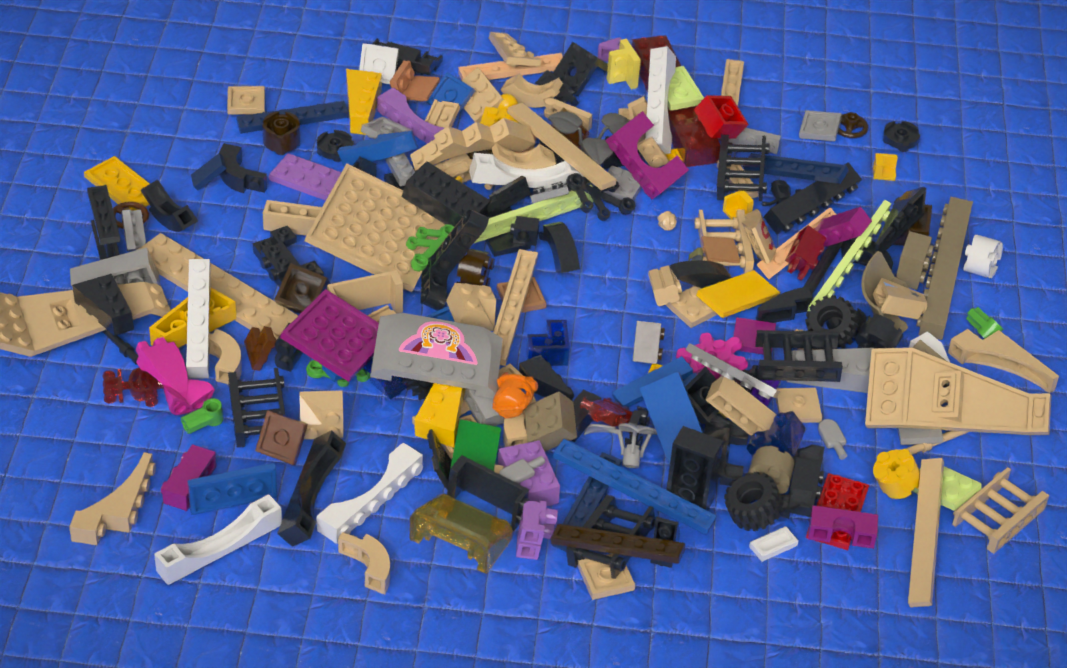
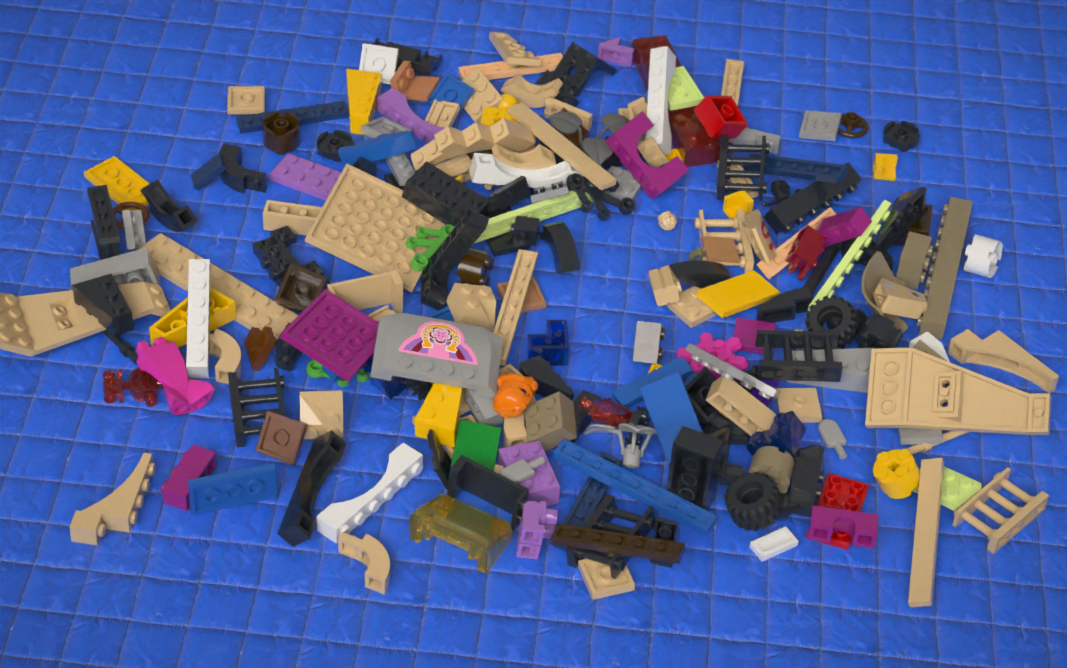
(182, 559): white arch -> none
(209, 414): bright green piece -> none
(624, 65): light yellow bracket -> none
(984, 325): bright green piece -> none

